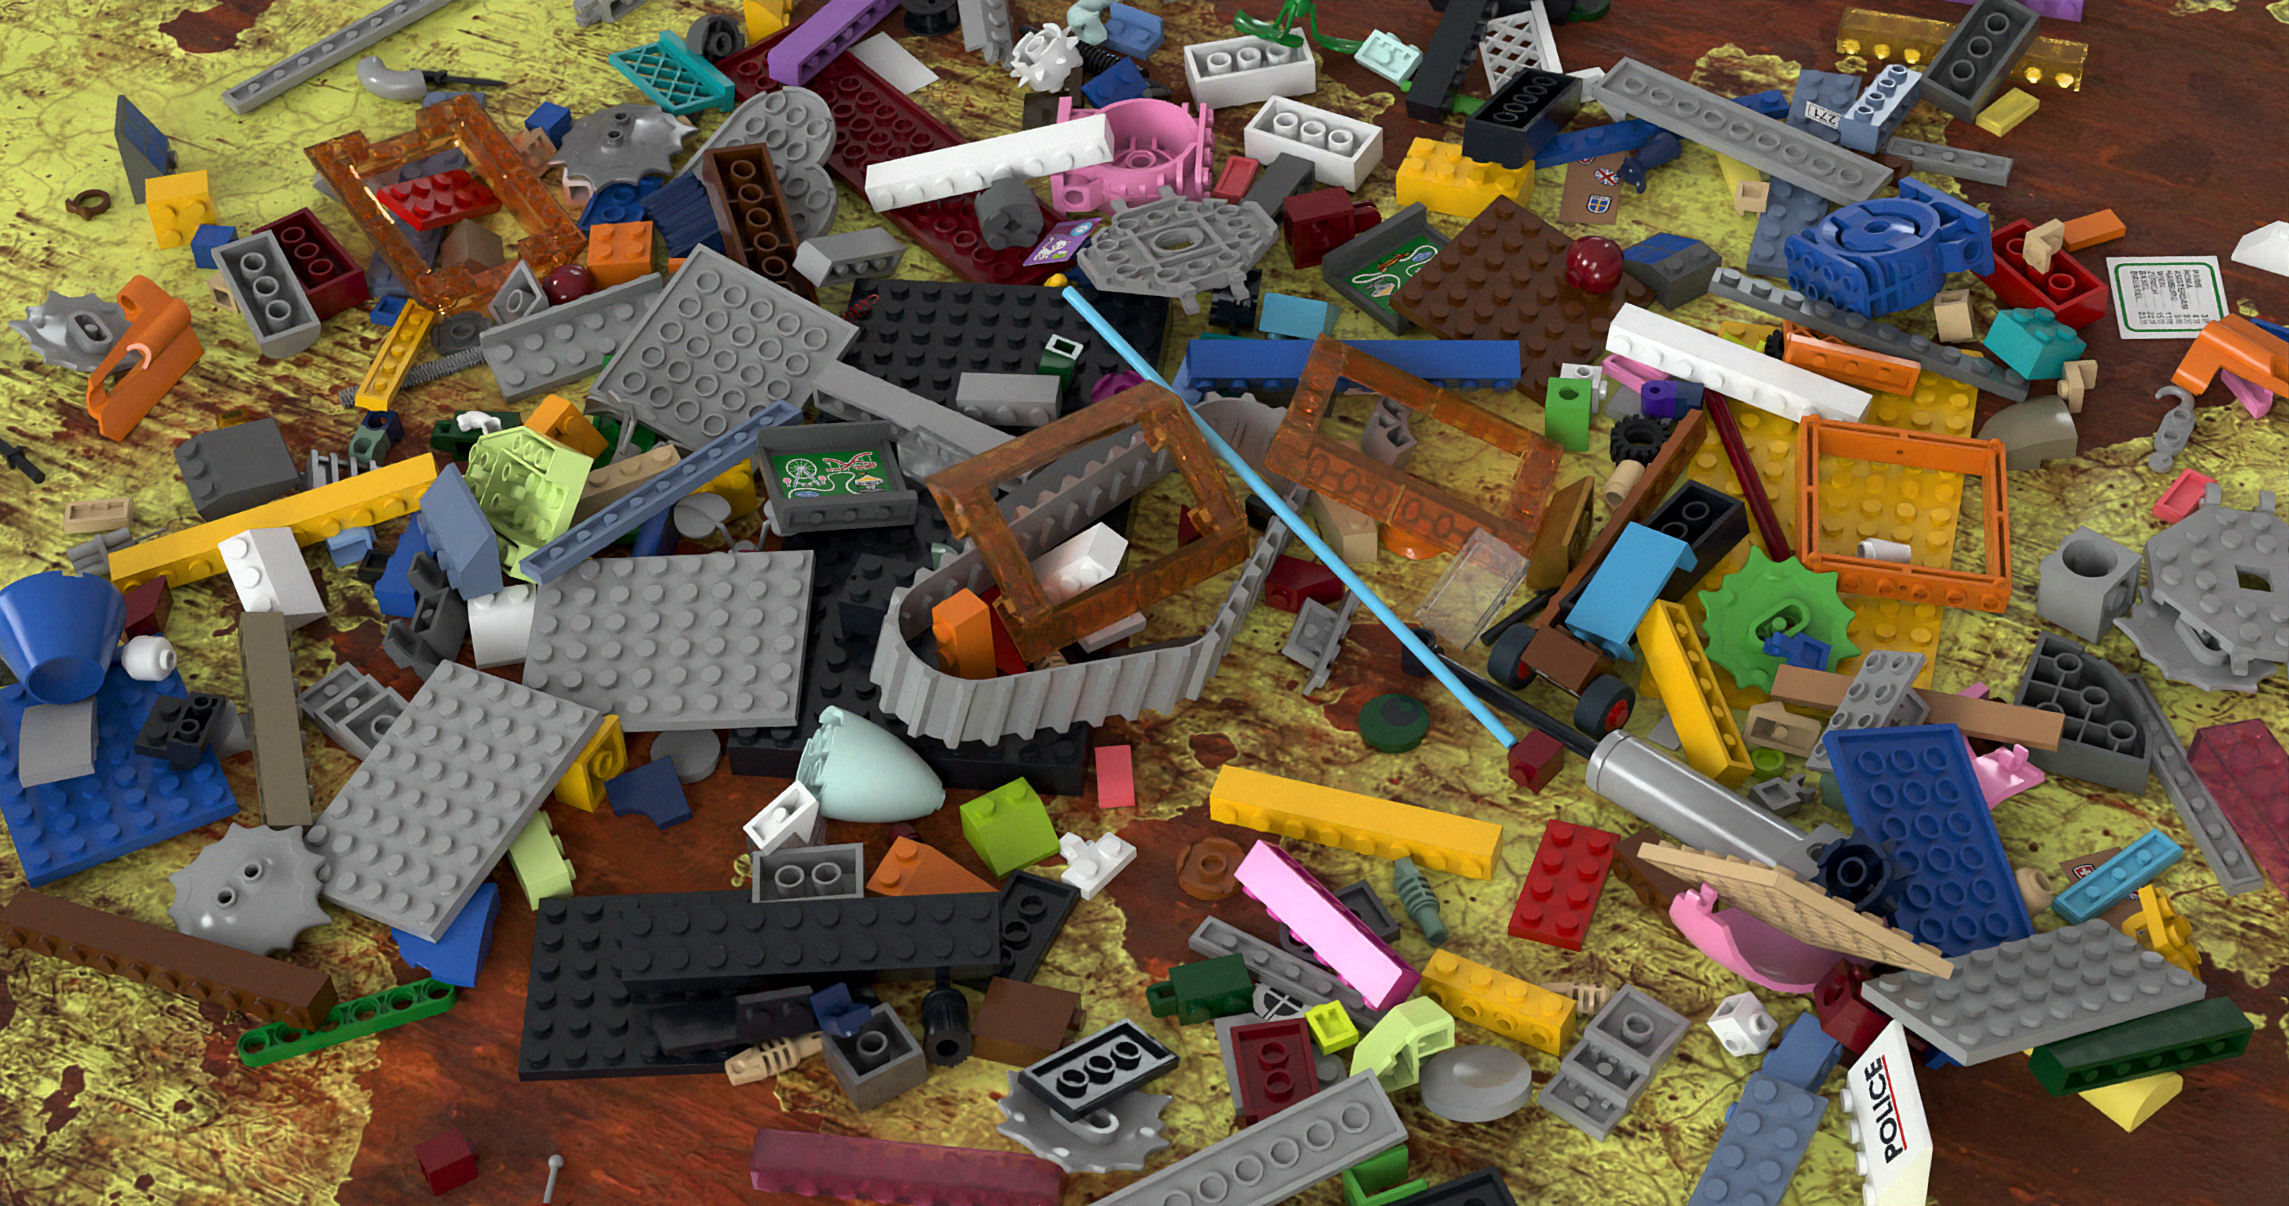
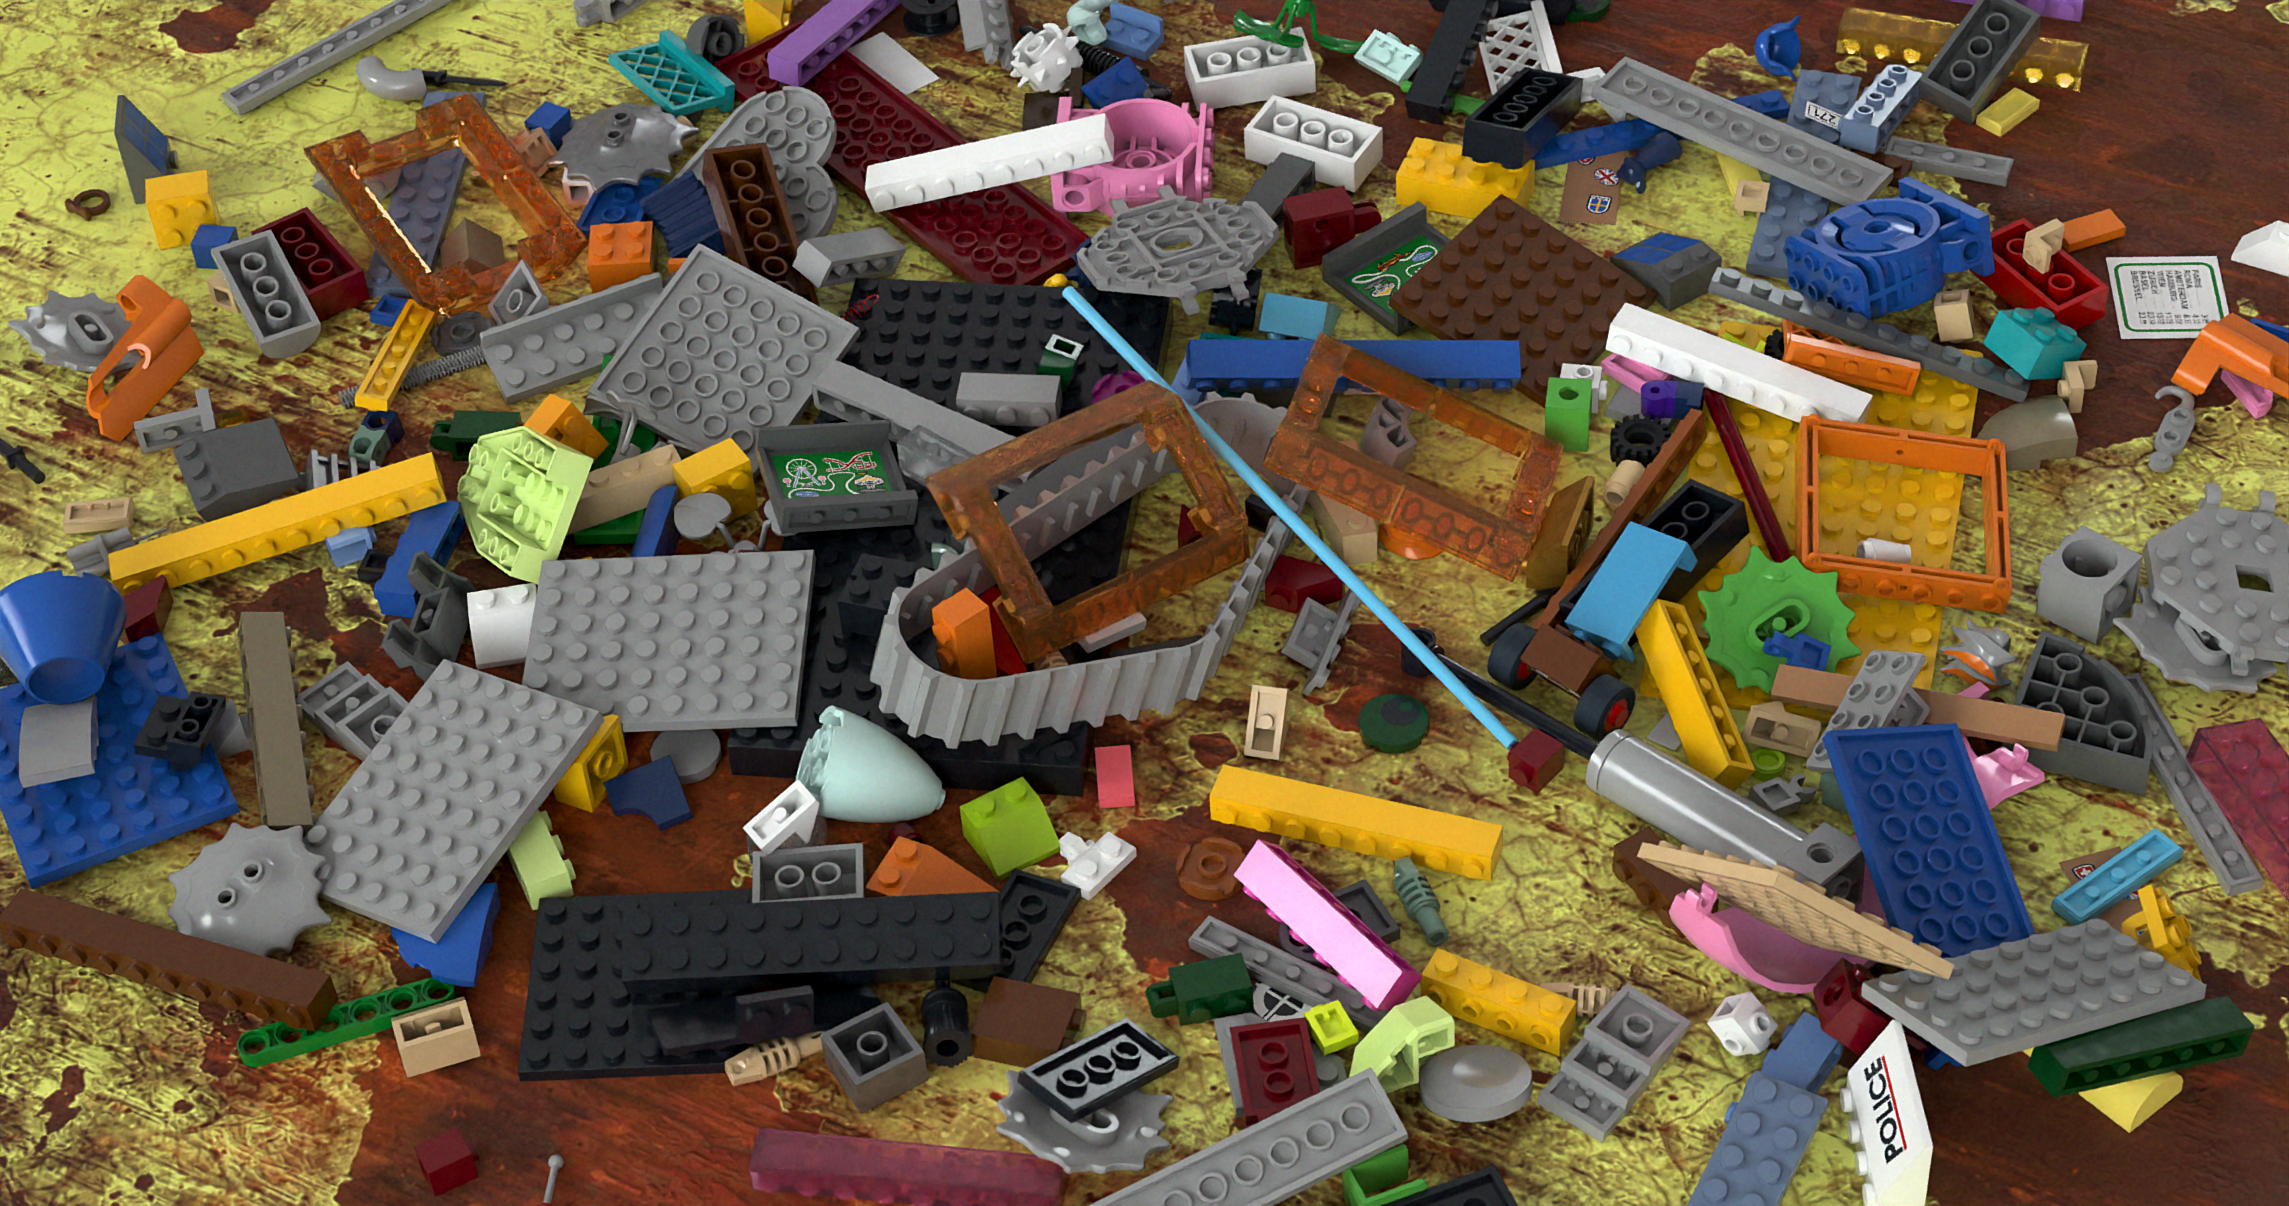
(149, 658): white head -> none
(177, 427): none -> light grey bracket
(272, 575): white slope -> none
(435, 1037): none -> tan slope
(439, 199): red plate -> none
(460, 535): sand blue slope -> none
(477, 420): white arm -> none
(568, 284): dark red plant -> none
(655, 495): sand blue plate -> none
(837, 1011): dark blue bracket -> none
(1009, 214): dark grey brick -> none
(1062, 241): sticker -> none
(1079, 563): white brick -> none
(1236, 179): coral tile -> none
(1267, 722): none -> tan slope
(1473, 589): clear piece -> none
(1564, 885): red plate -> none
(1594, 264): dark red plant -> none
(1779, 48): none -> blue hair
(1881, 873): dark blue brick -> none
(1979, 656): none -> light grey hair
(2034, 889): tan head -> none
(2182, 496): coral tile -> none

